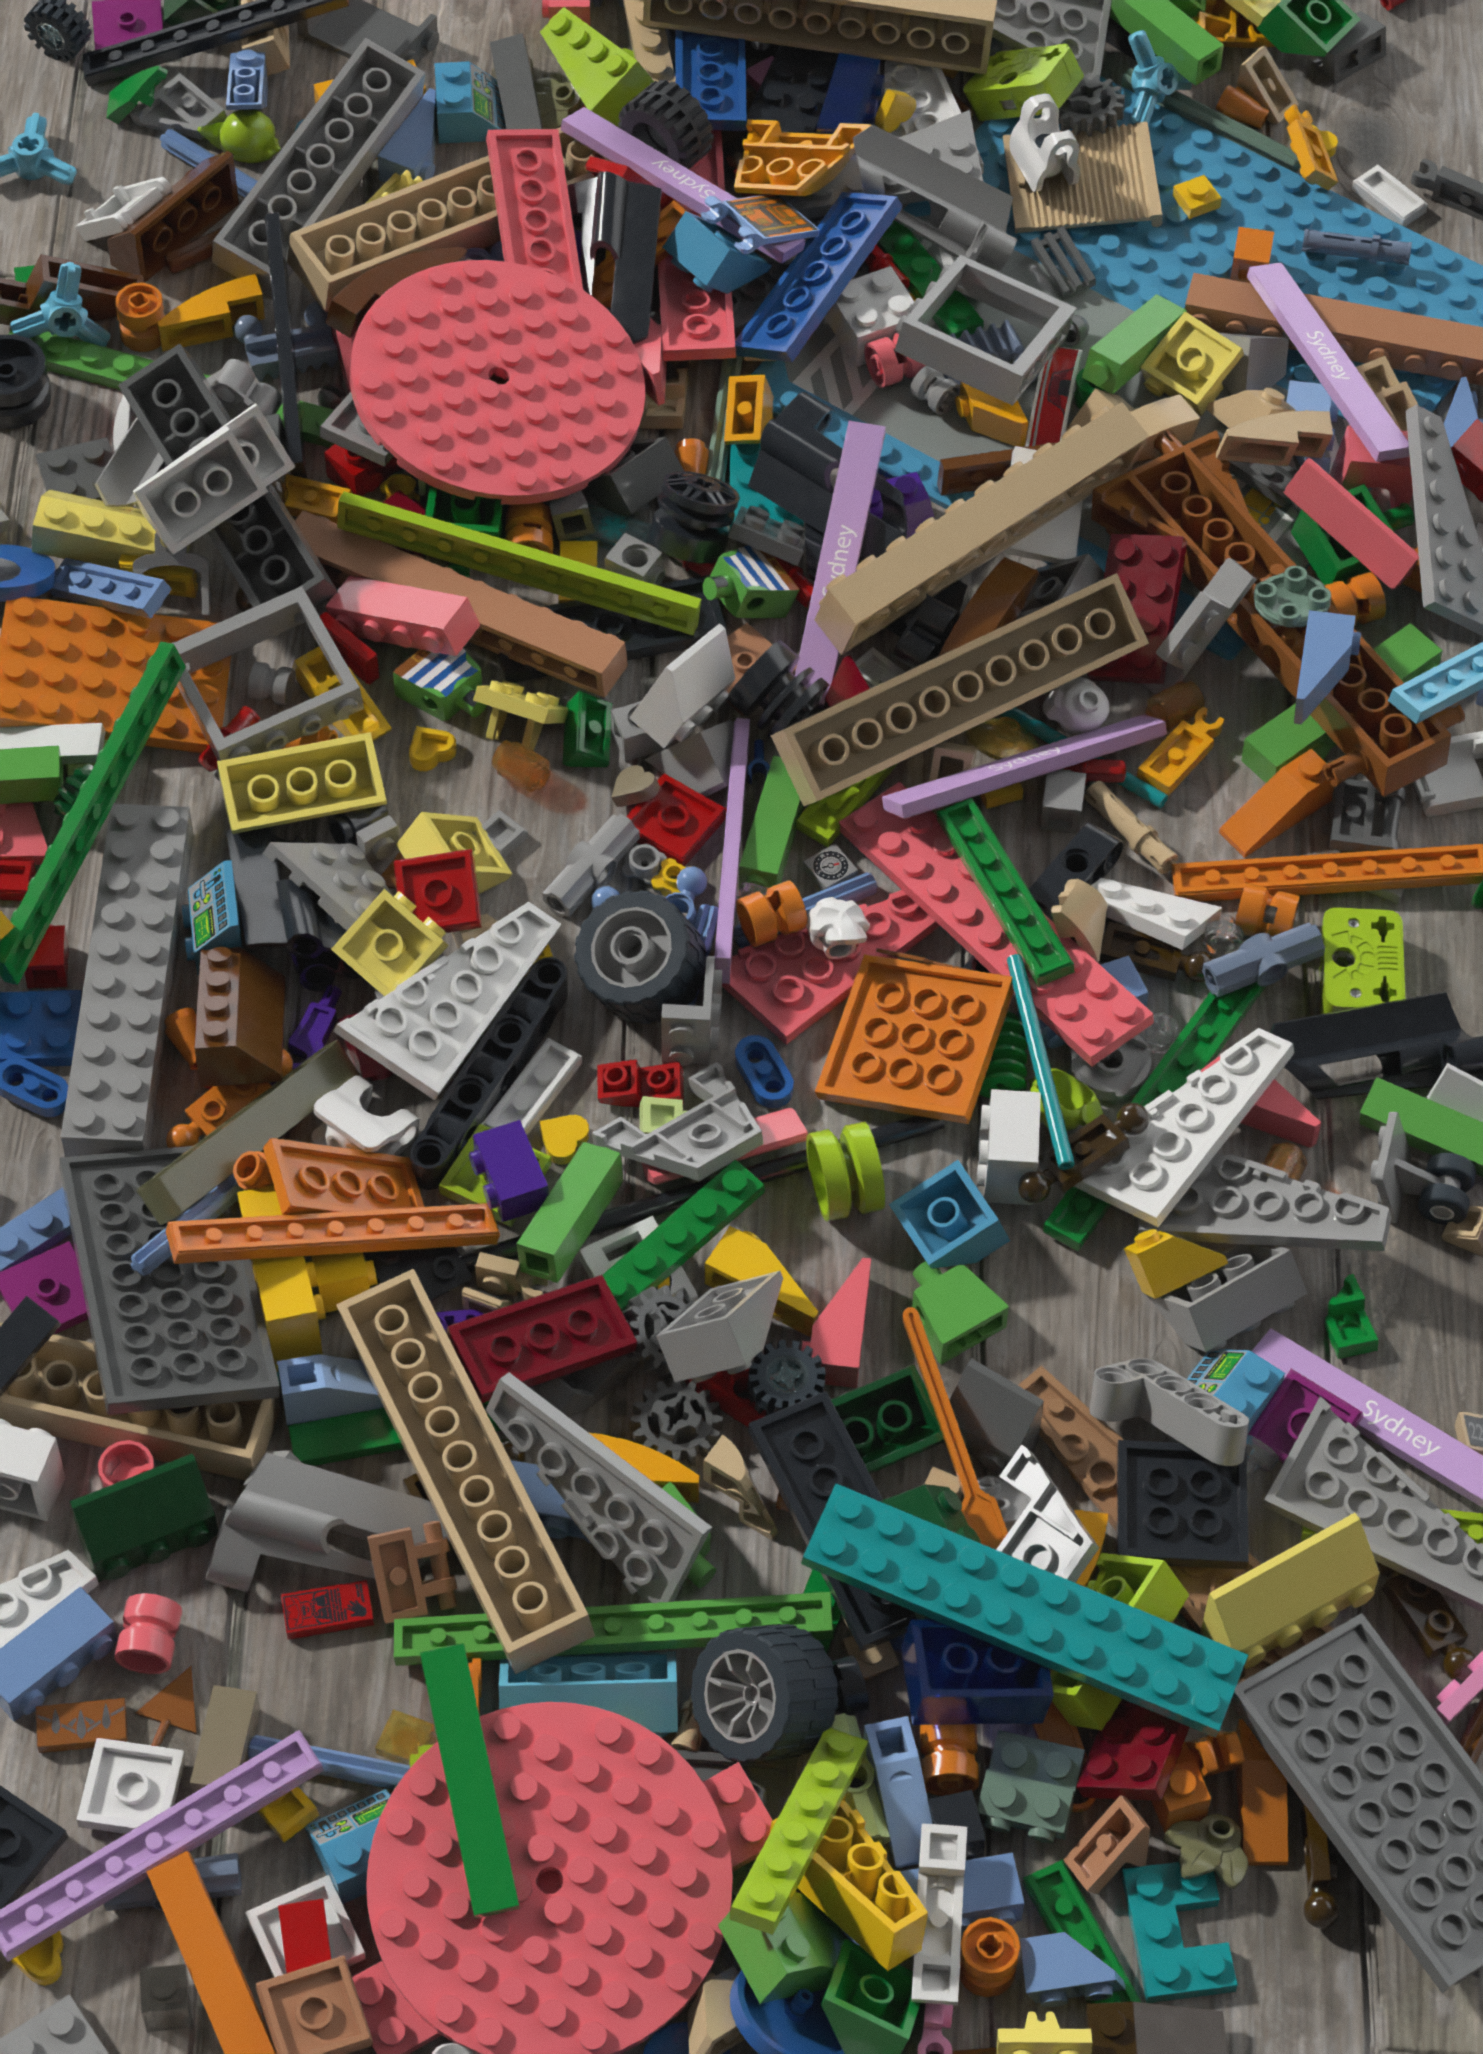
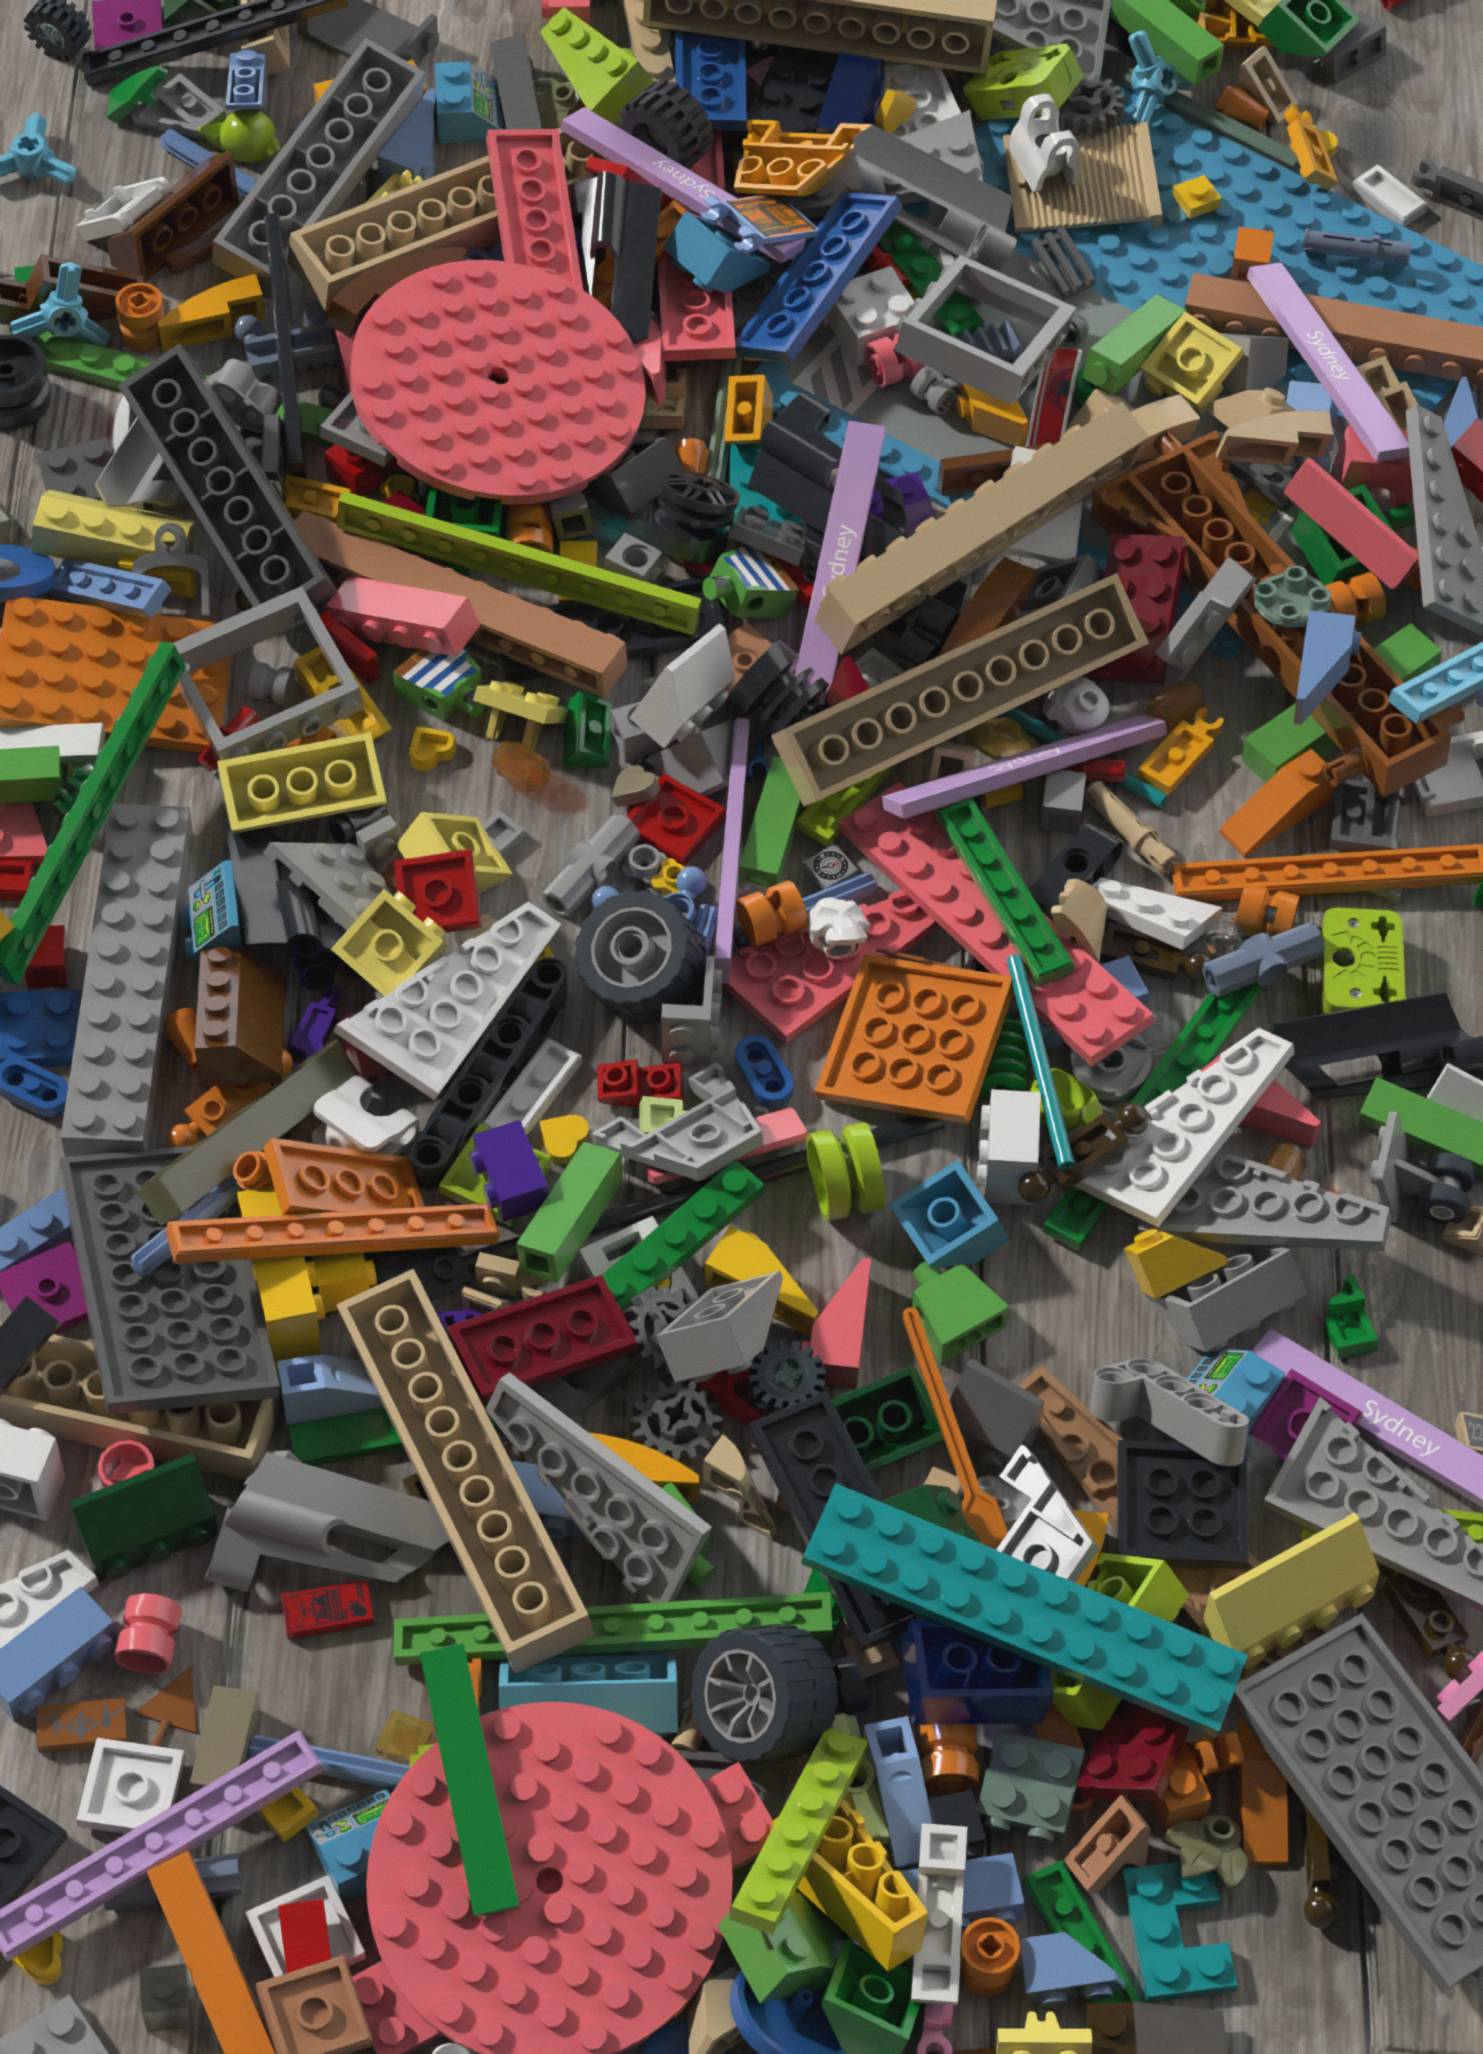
(213, 480): white slope -> none
(398, 1572): nougat plate -> none

